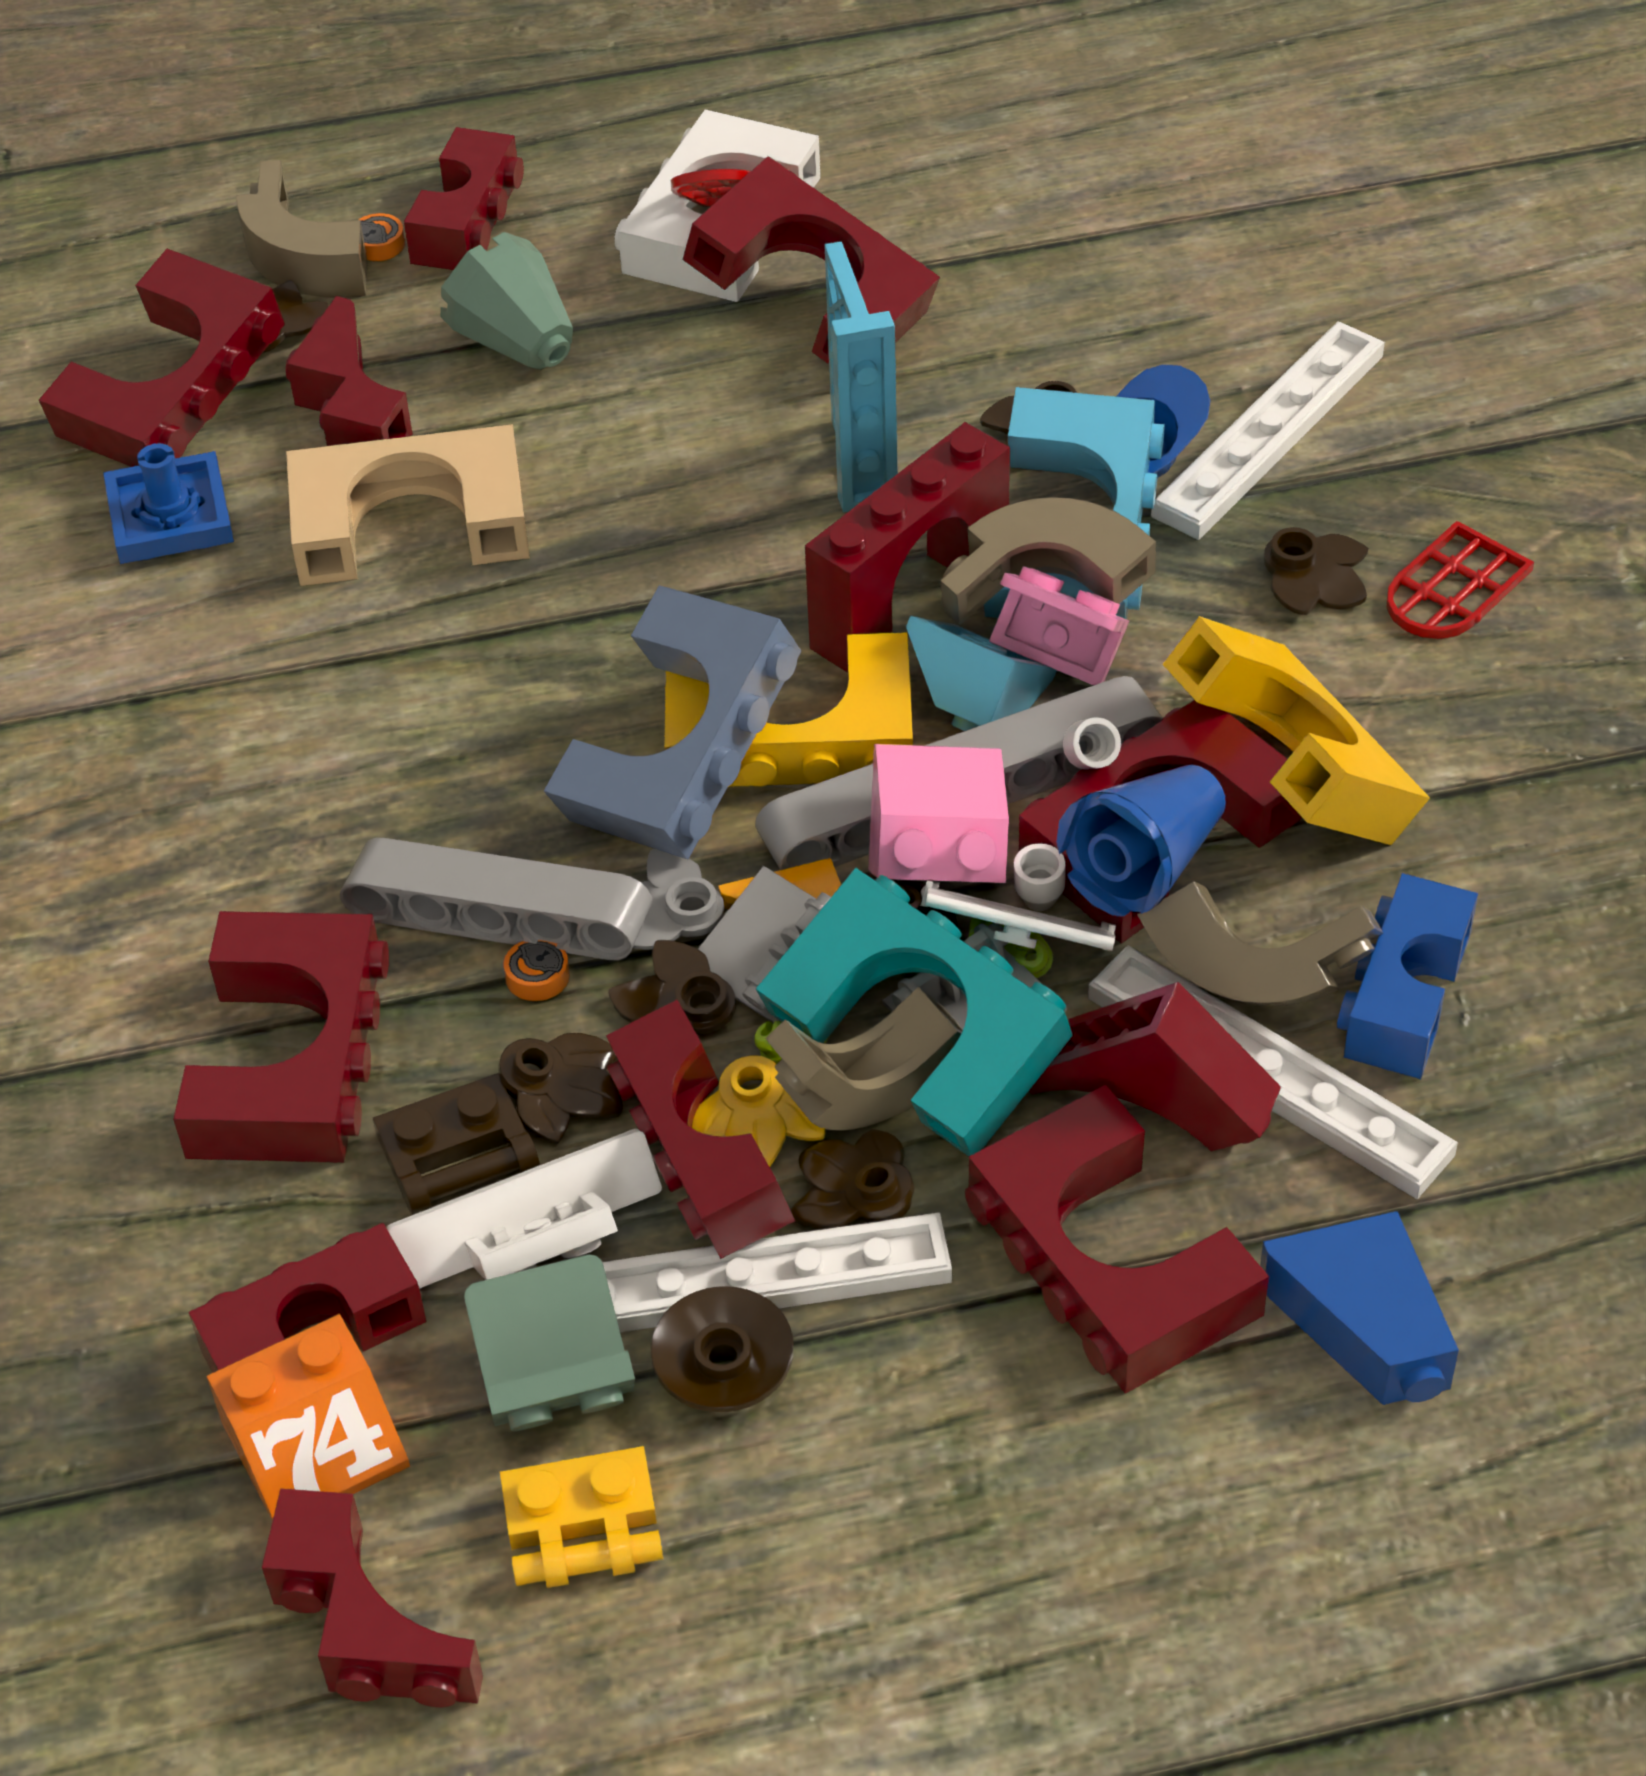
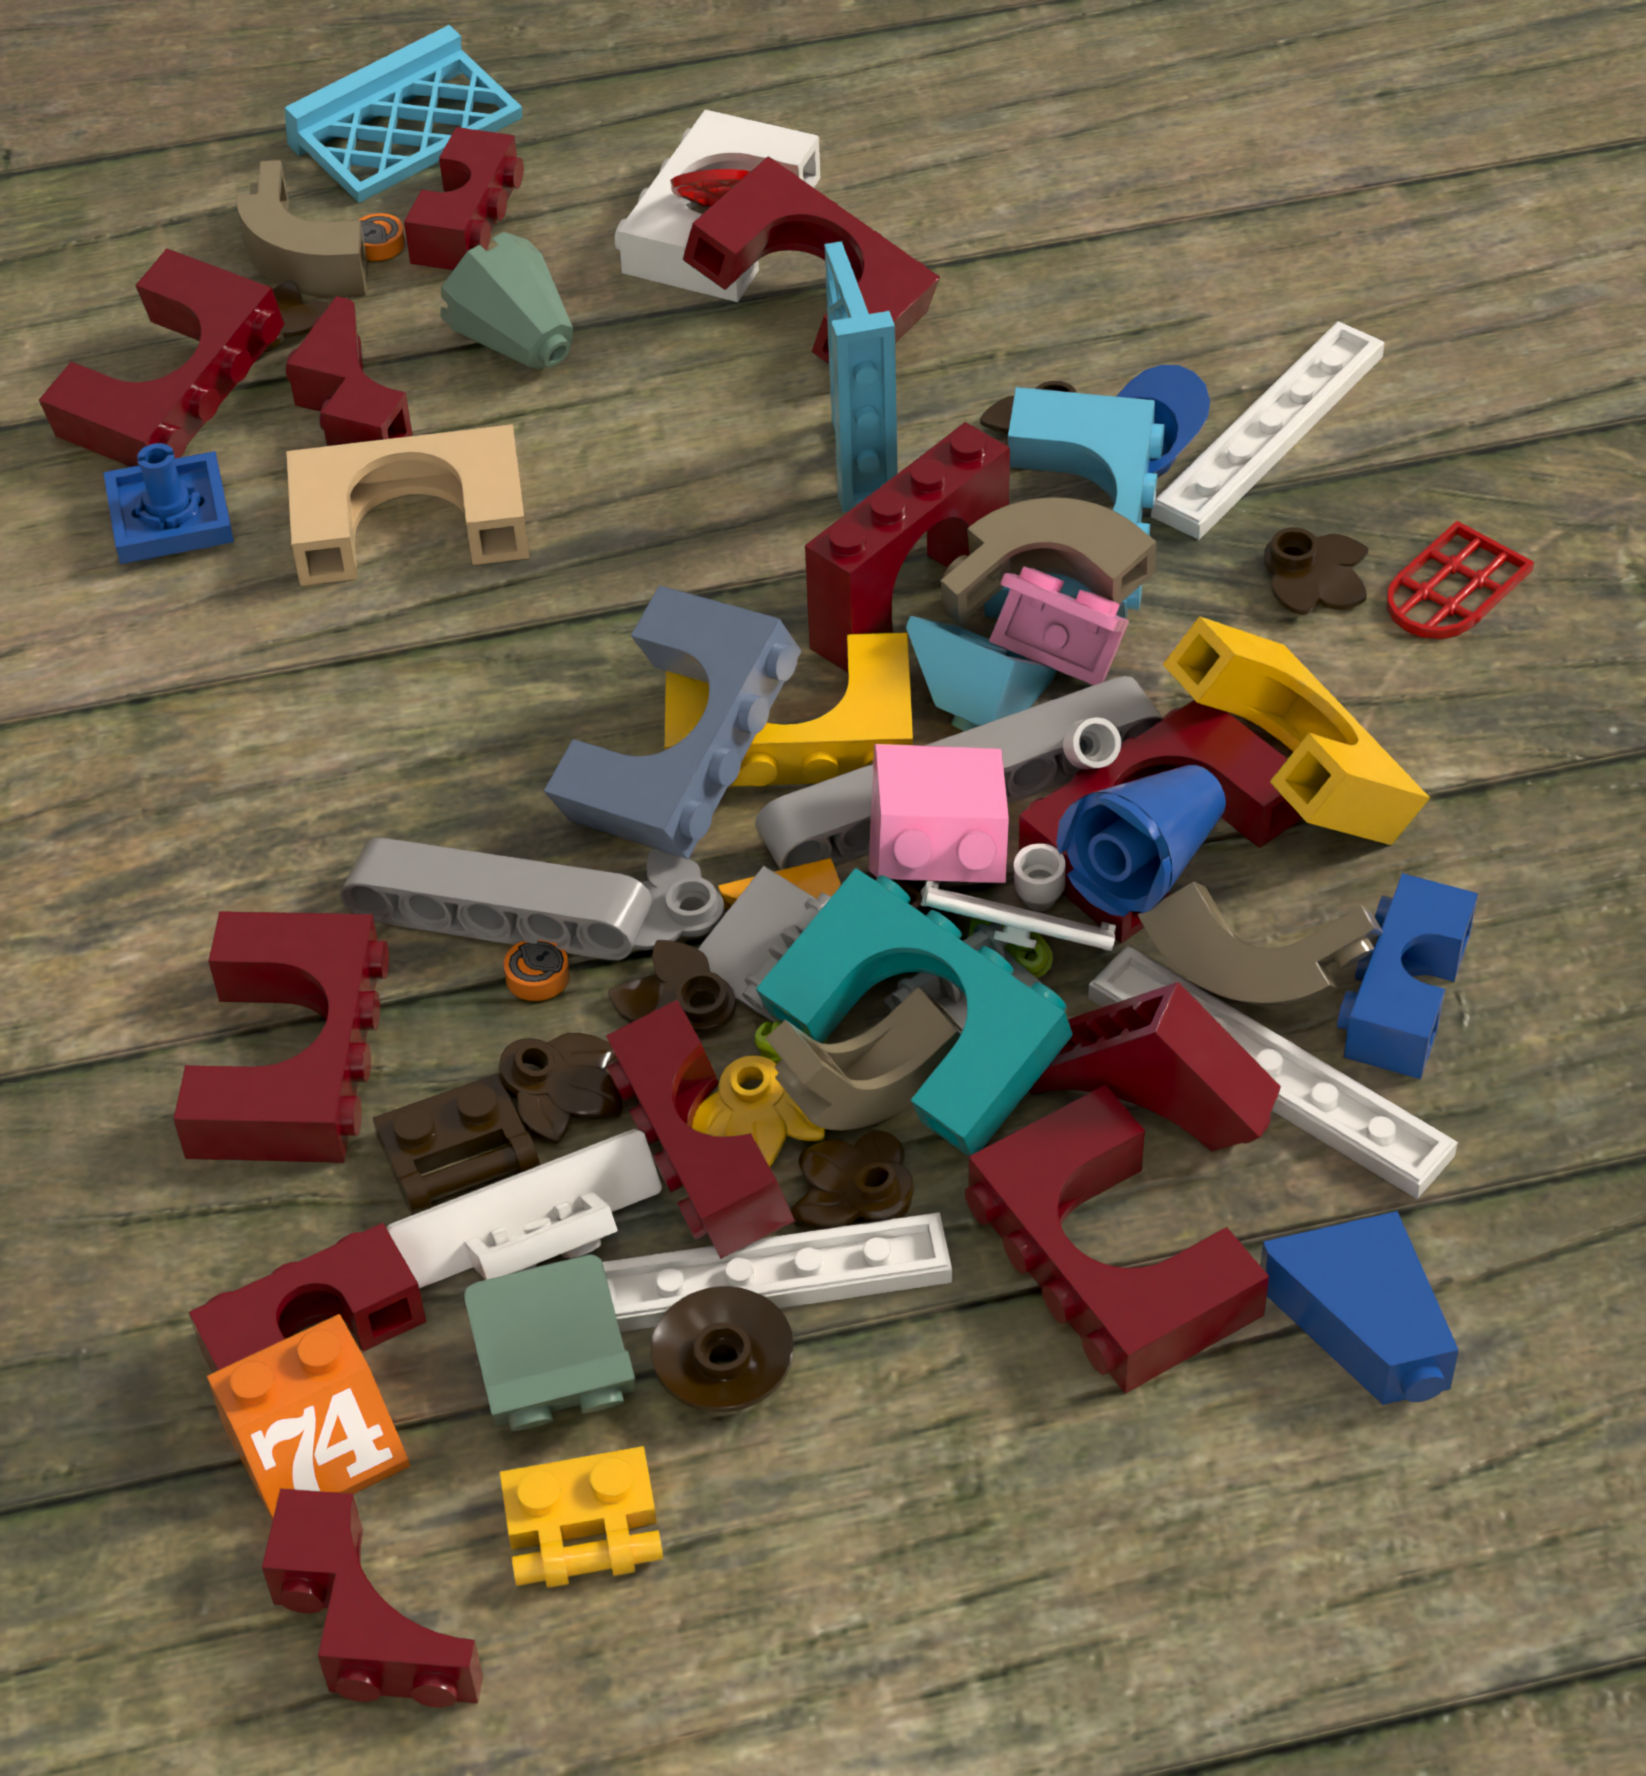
(381, 91): none -> medium azure fence

